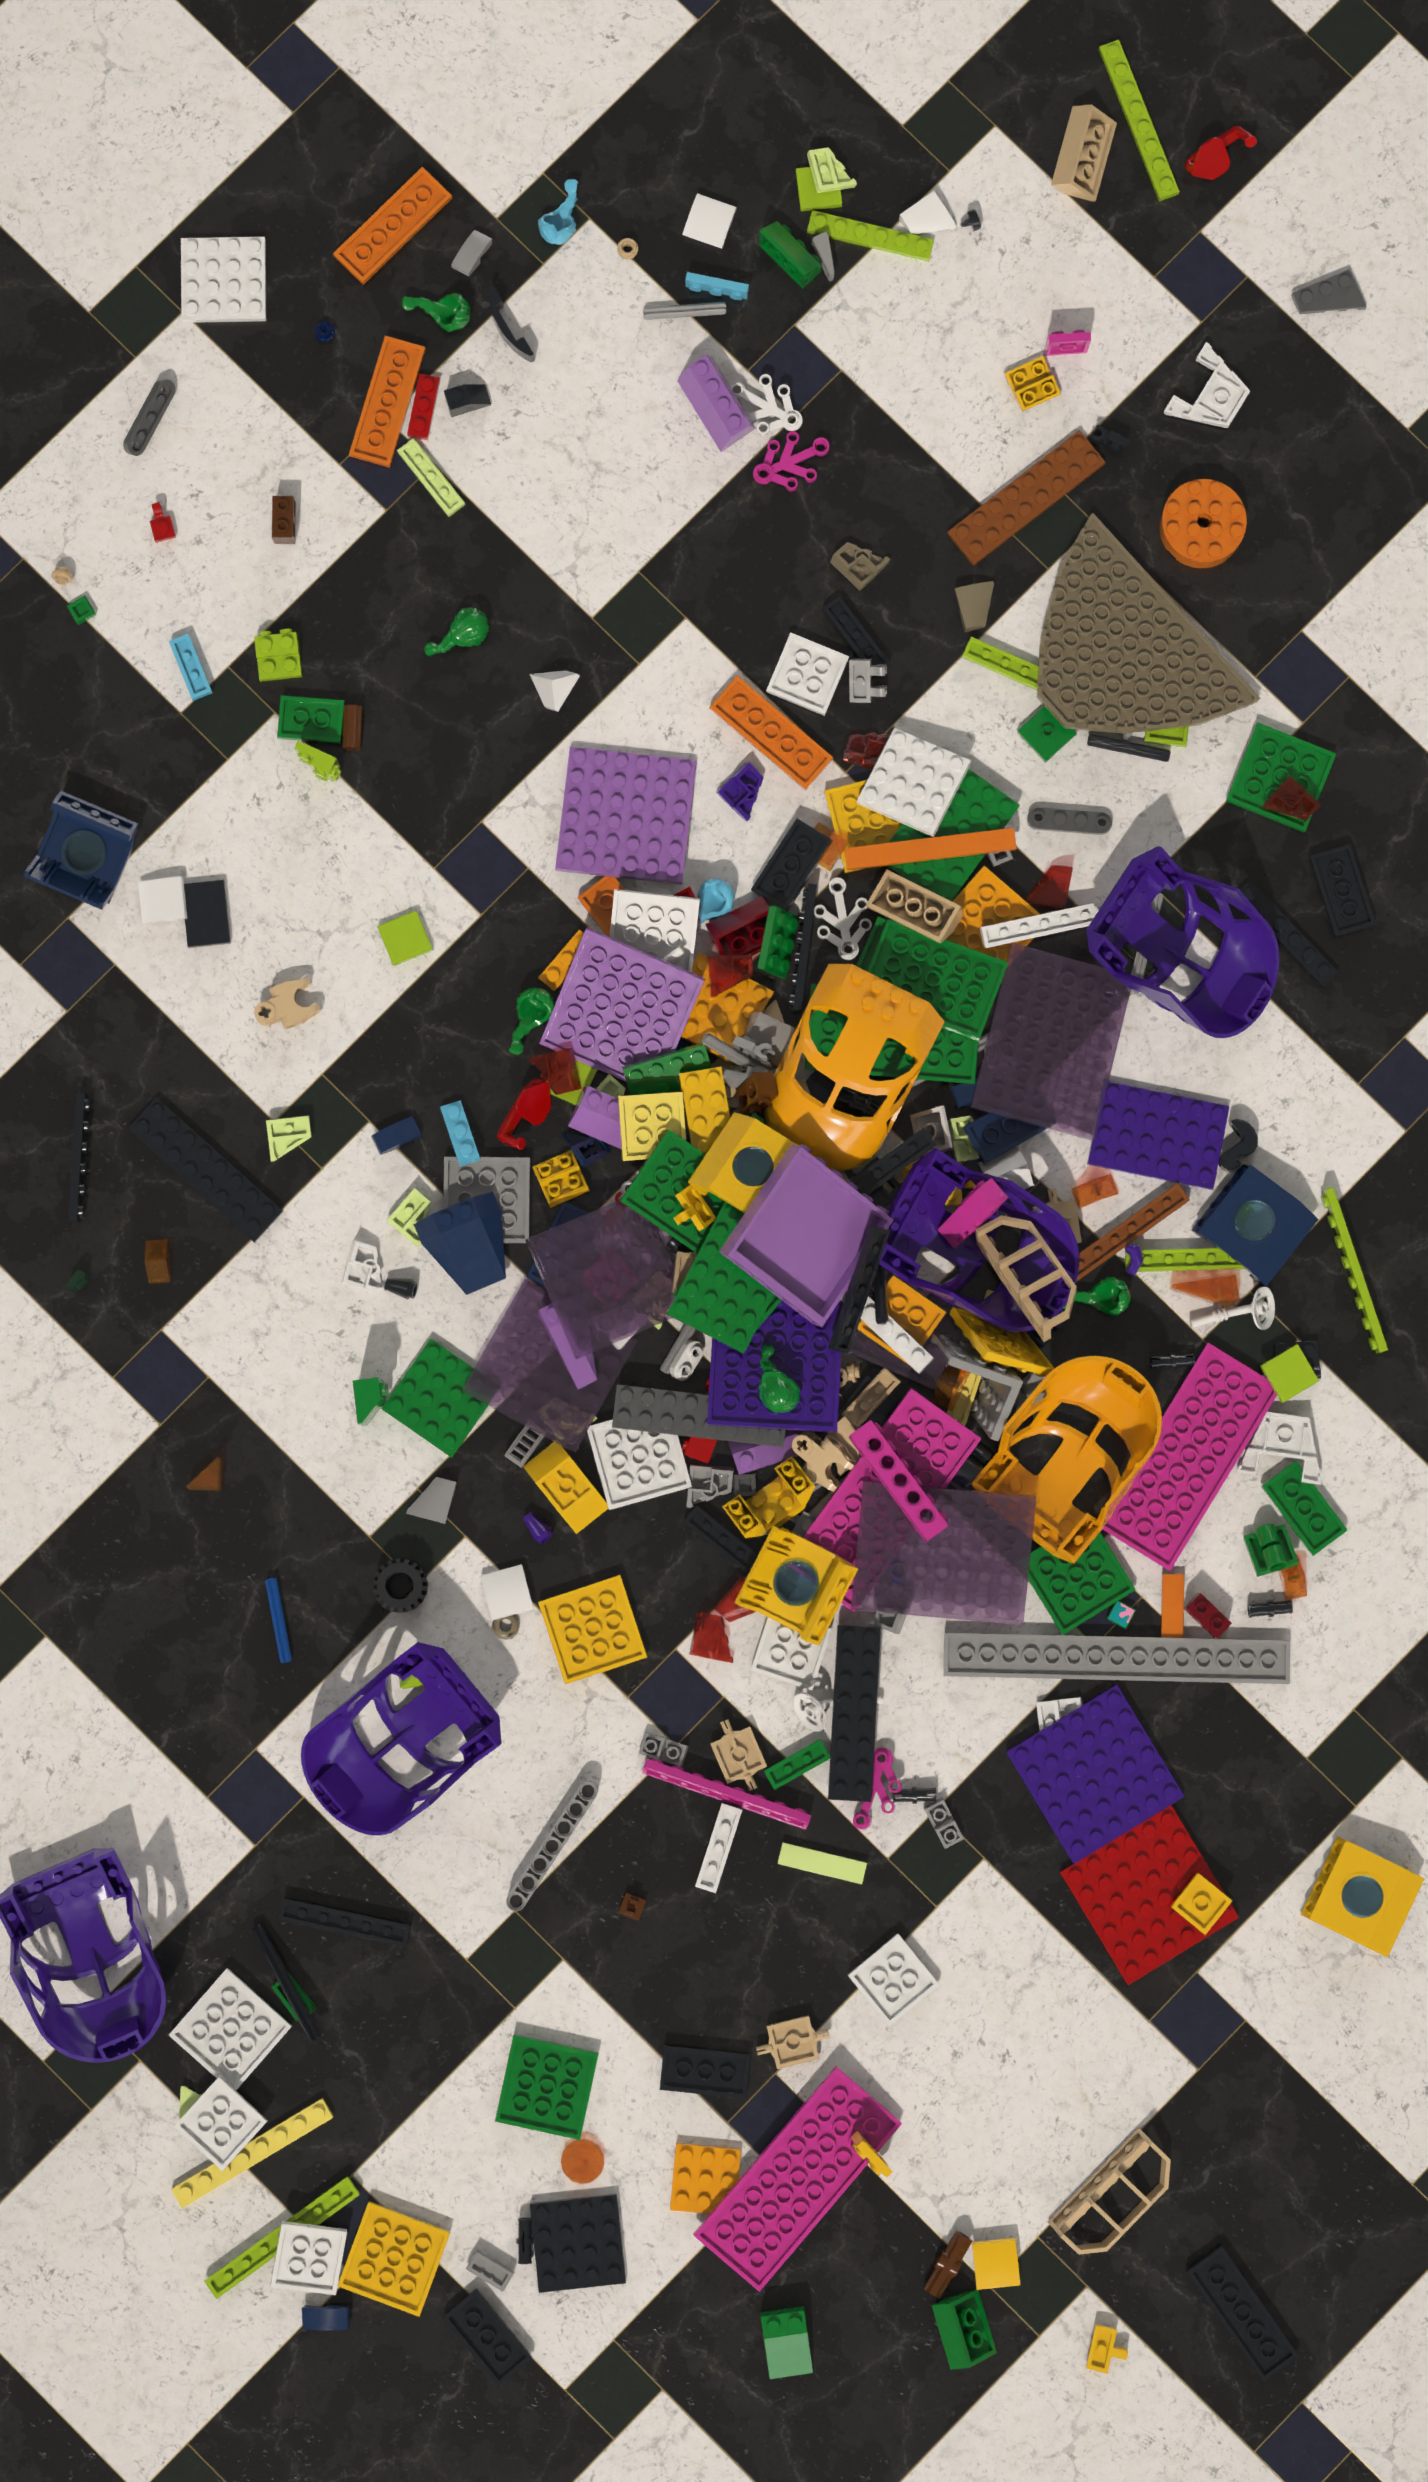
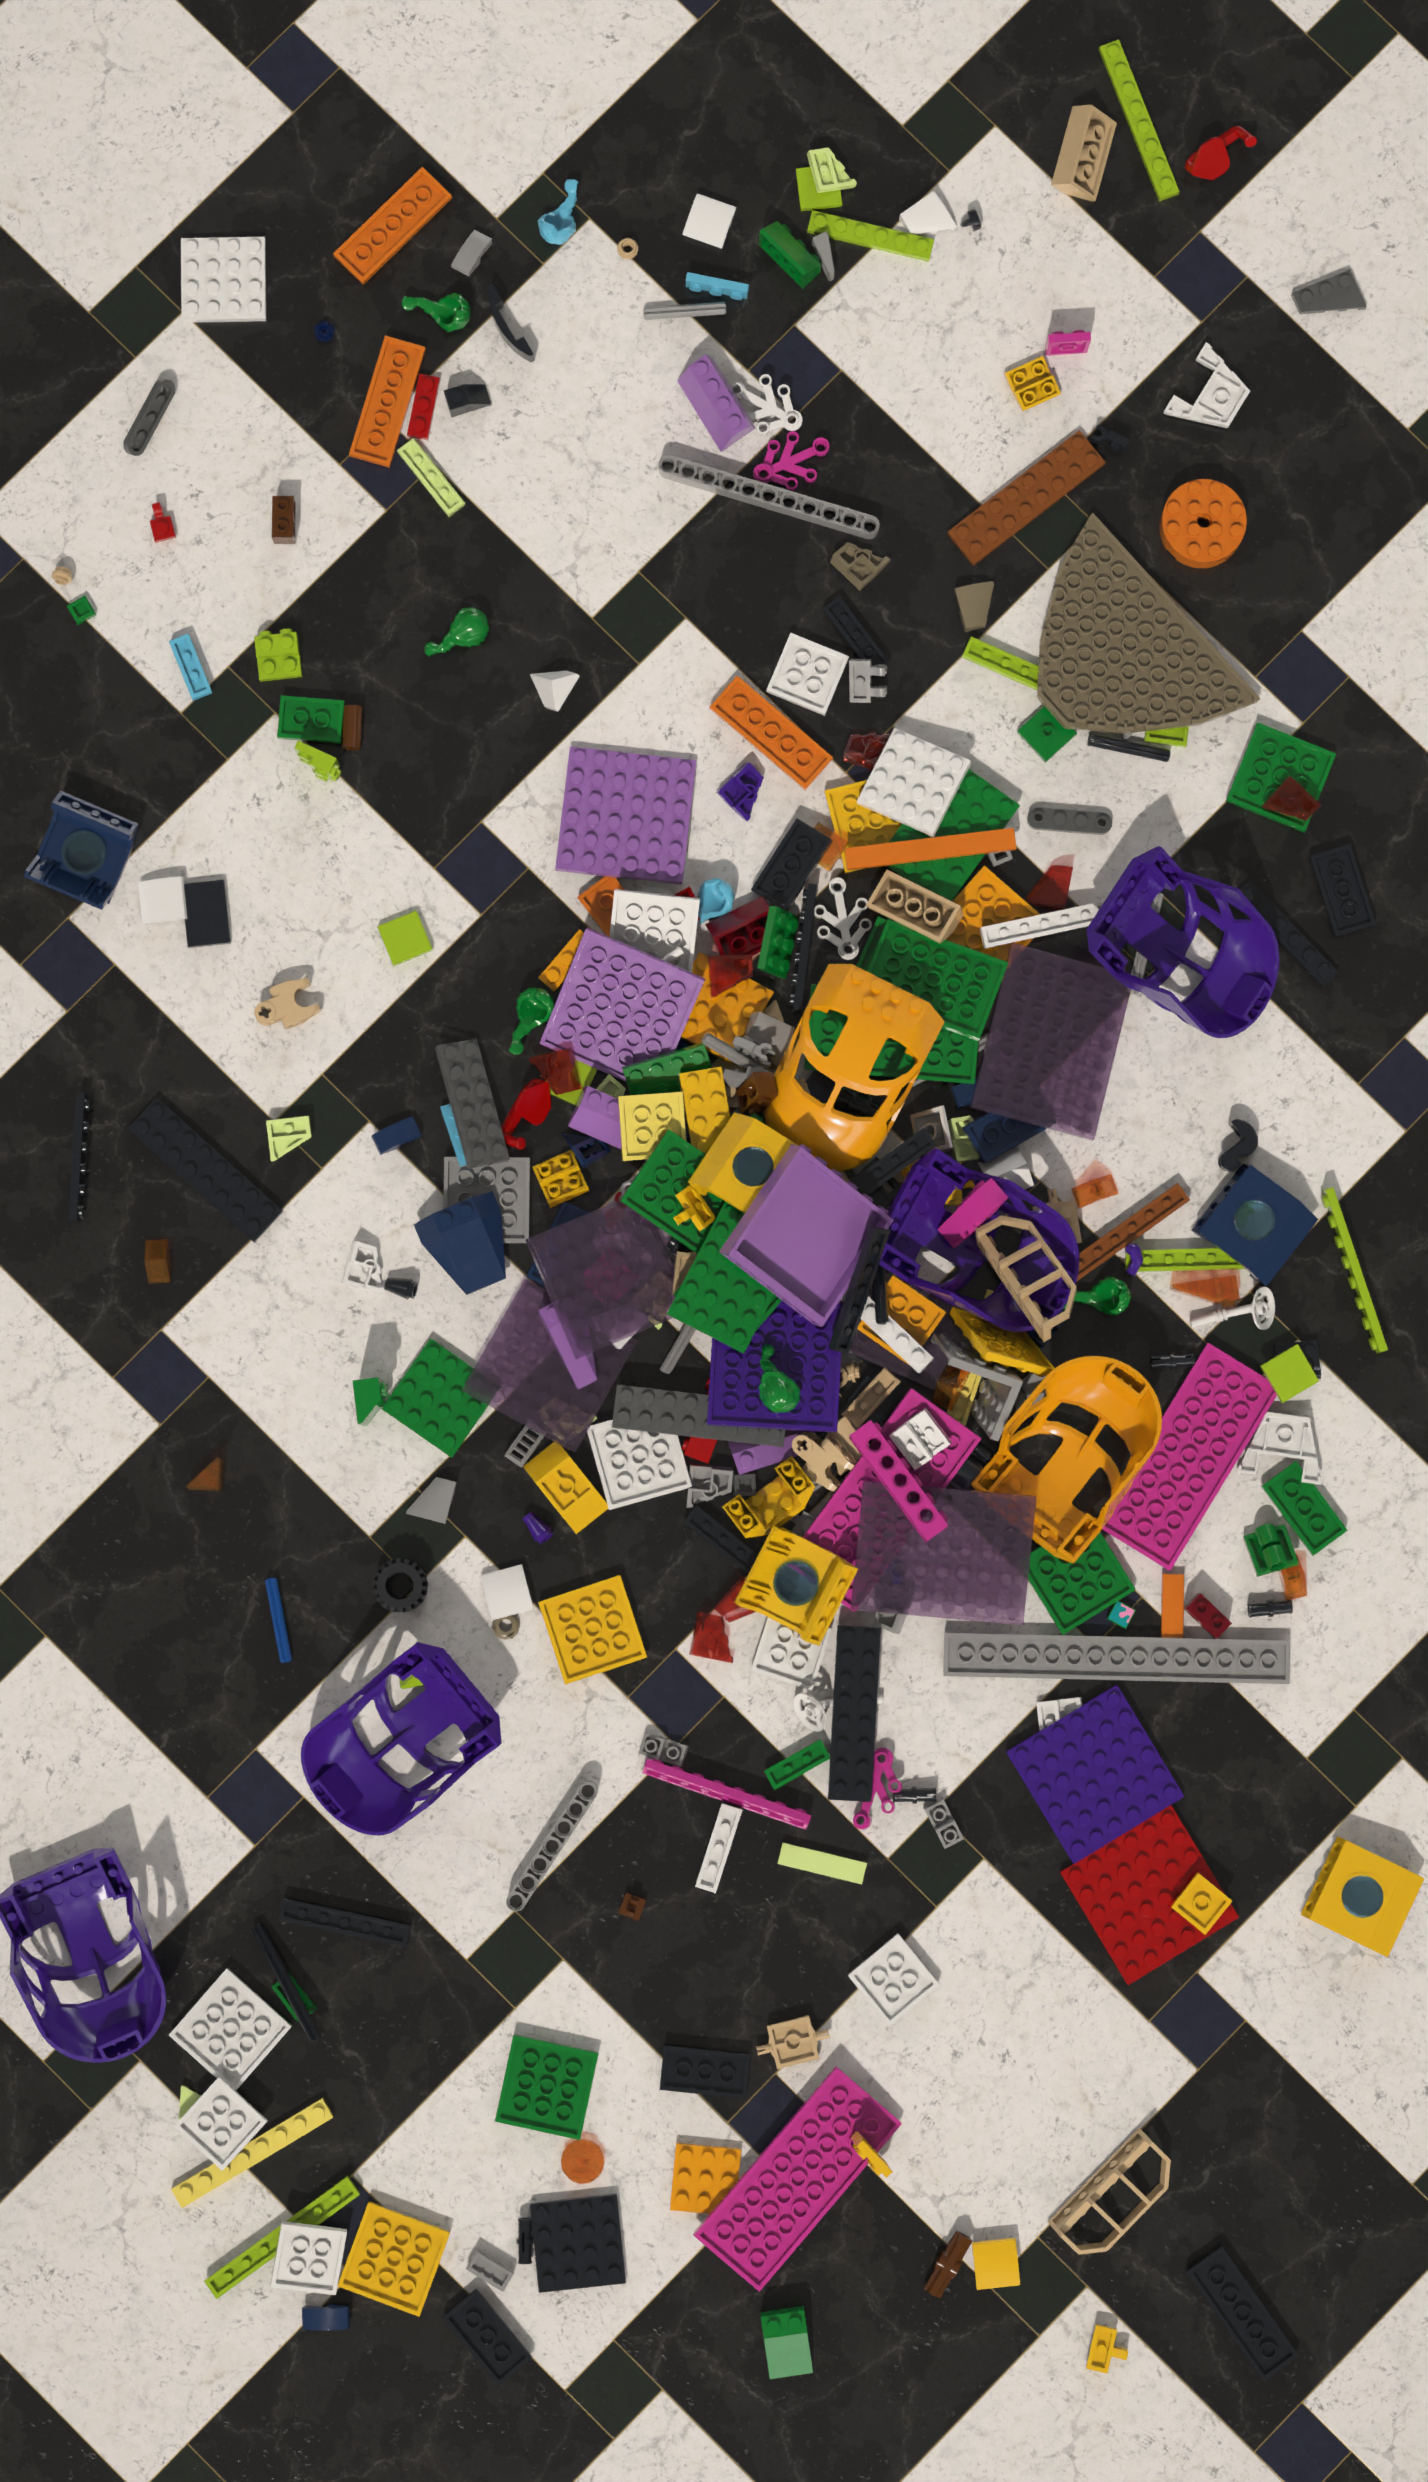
(77, 1281): clear green plate -> none
(410, 1211): yellowish green wing -> none
(472, 1103): none -> dark grey plate
(686, 1360): white plate -> none
(738, 1755): tan plate -> none
(761, 489): none -> light grey beam
(920, 1438): none -> white slope
(964, 2329): green slope -> none
(1159, 1136): dark purple plate -> none

